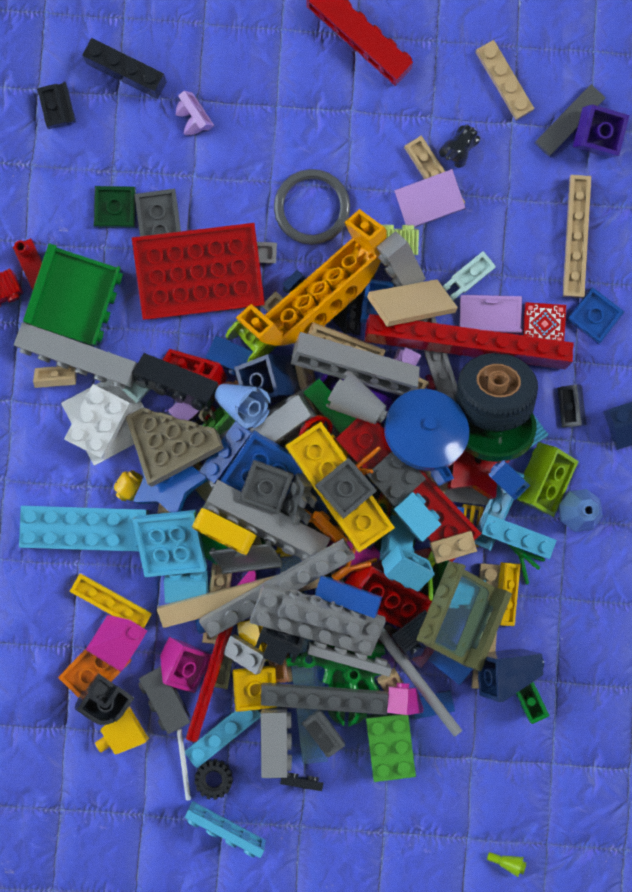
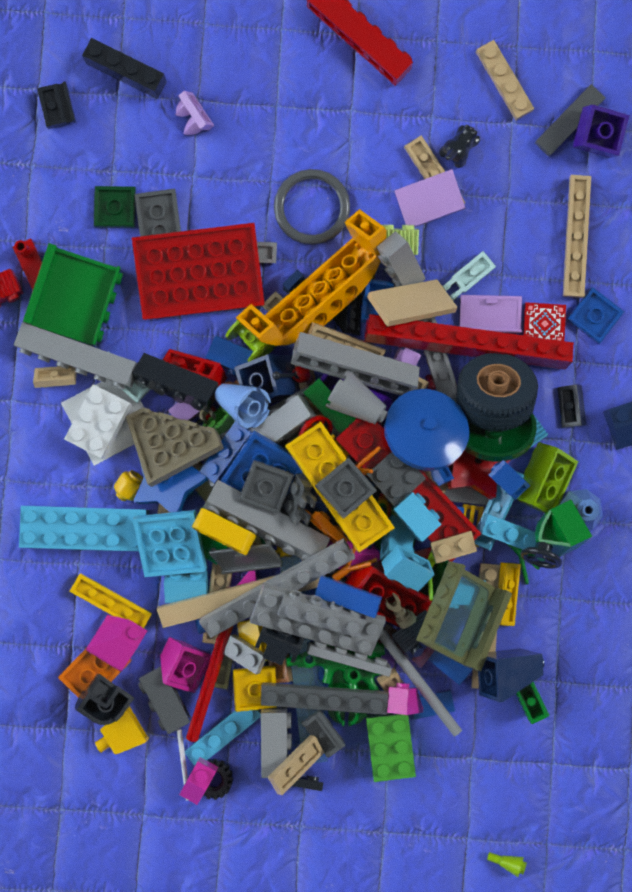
(198, 780): none -> dark pink slope
(231, 832): medium azure plate -> none
(296, 764): none -> tan plate
(299, 374): none -> red hinge
(403, 617): none -> dark tan piece
(556, 535): none -> green piece

